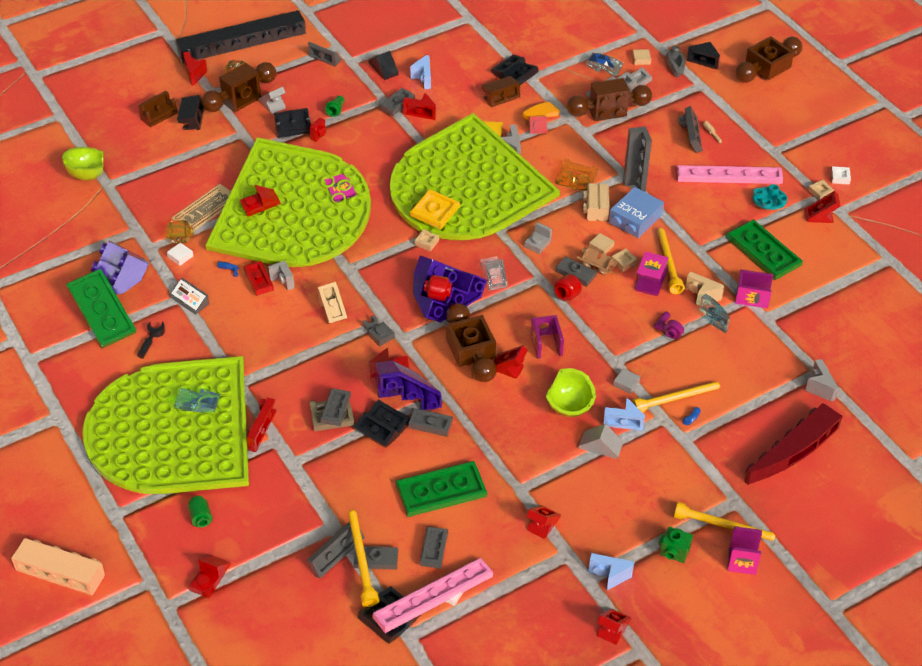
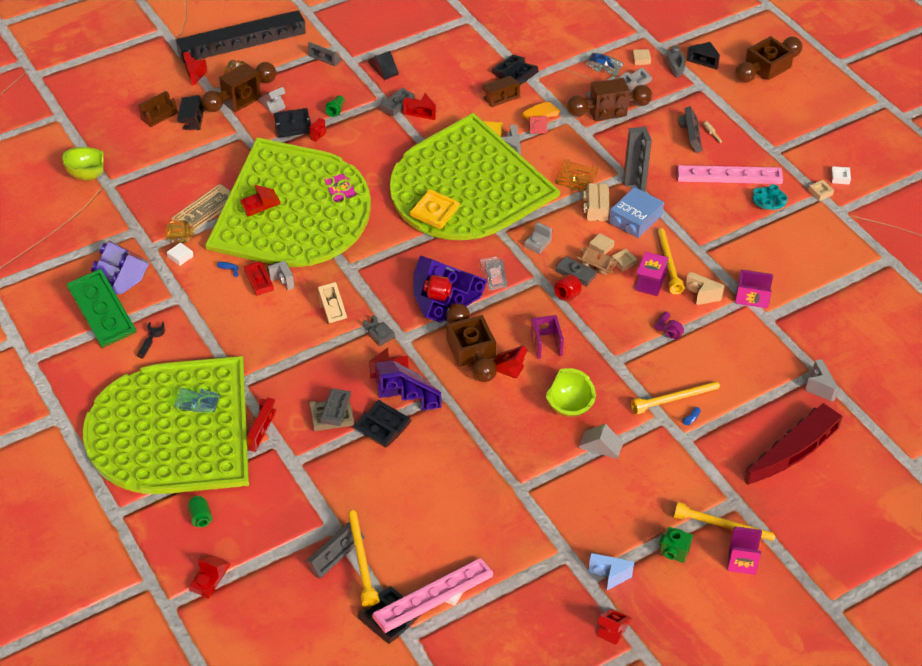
(58, 566): light nougat brick -> none
(189, 296): slope -> none
(379, 557): dark grey plate -> none
(421, 71): light blue slope -> none
(426, 240): tan tile -> none
(430, 422): dark grey plate -> none
(434, 547): dark grey plate -> none
(441, 488): green tile -> none
(542, 520): red slope -> none
(626, 381): light grey tile -> none
(629, 418): light blue slope -> none
(713, 309): clear light blue slope -> none
(764, 249): green tile -> none
(822, 209): red slope -> none

